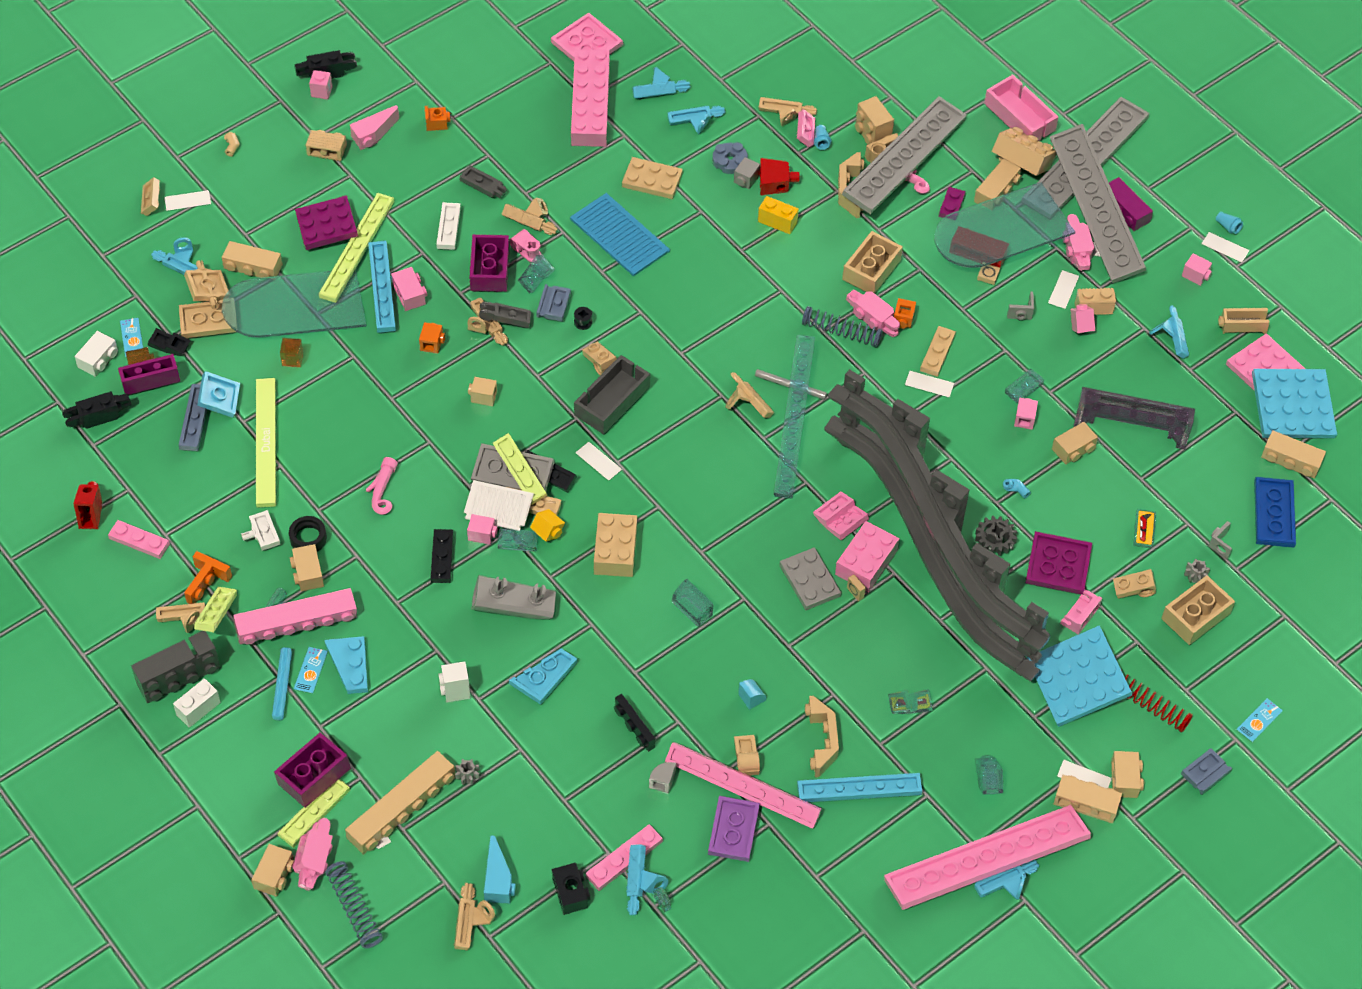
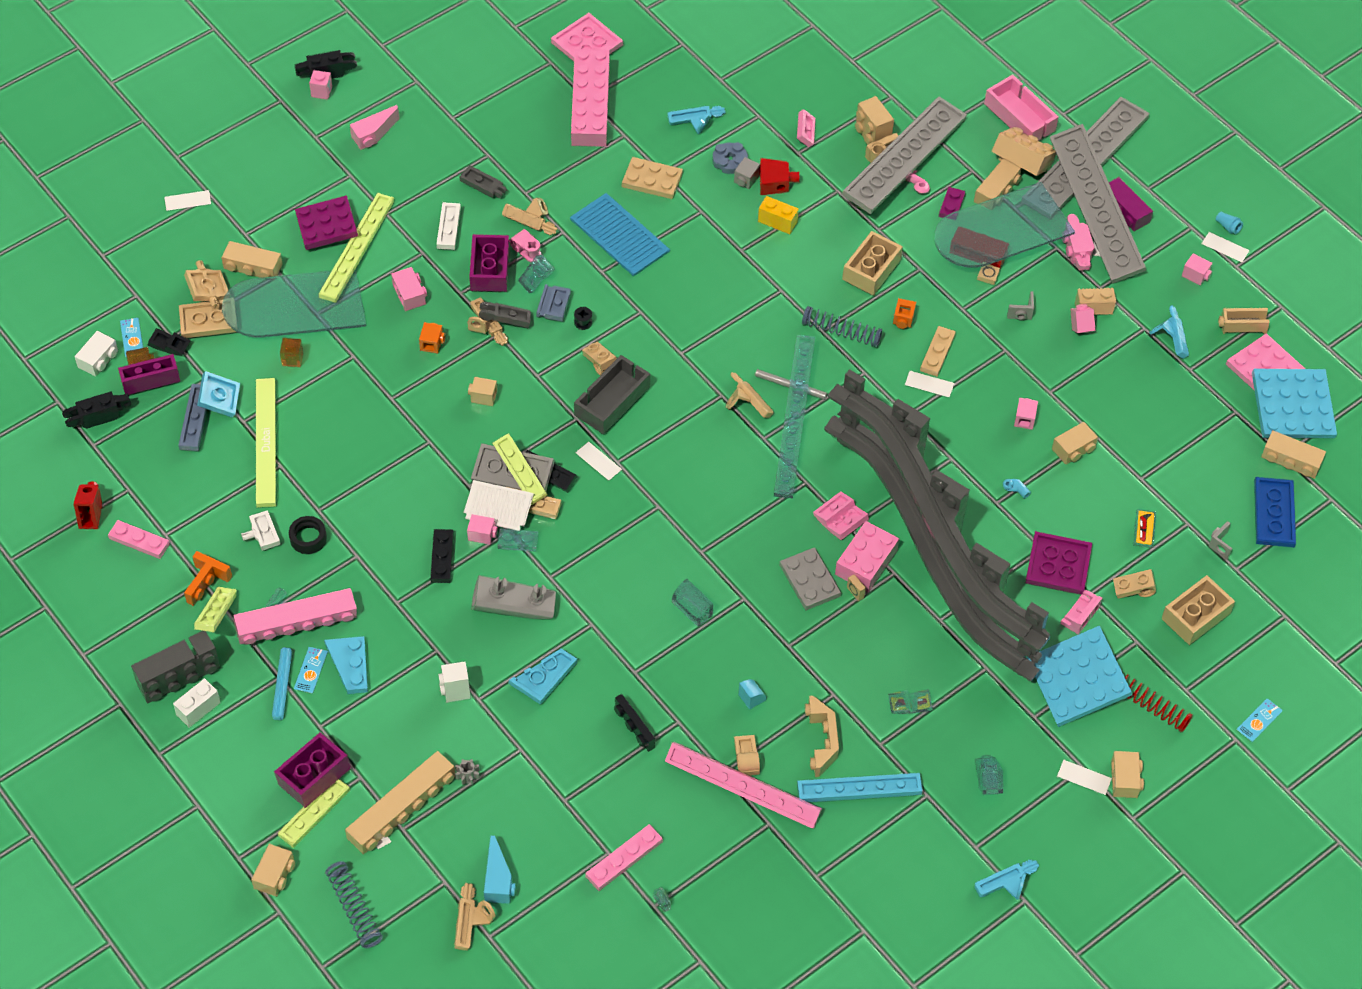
(150, 196): tan plate -> none
(178, 261): medium azure piece -> none
(186, 613): tan piece -> none
(233, 143): tan arm -> none
(307, 568): tan brick -> none
(313, 853): bright pink hinge -> none
(326, 145): tan brick -> none
(379, 484): bright pink plant -> none
(382, 286): medium azure plate -> none
(436, 118): orange brick -> none
(547, 525): yellow brick -> none
(570, 899): black brick -> none
(615, 545): tan brick -> none
(639, 879): medium azure piece -> none
(659, 86): medium azure piece -> none
(662, 777): light grey brick -> none
(733, 828): medium lavender plate -> none
(787, 109): tan piece -> none
(822, 139): medium azure cone -> none
(848, 169): tan slope -> none
(874, 312): bright pink hinge -> none
(986, 857): bright pink plate -> none
(998, 535): dark grey gear -> none
(1024, 385): clear light blue plate -> none
(1063, 289): white sticker -> none
(1088, 798): tan brick -> none
(1138, 411): clear purple windscreen -> none
(1196, 571): light grey gear -> none
(1206, 771): sand blue plate -> none

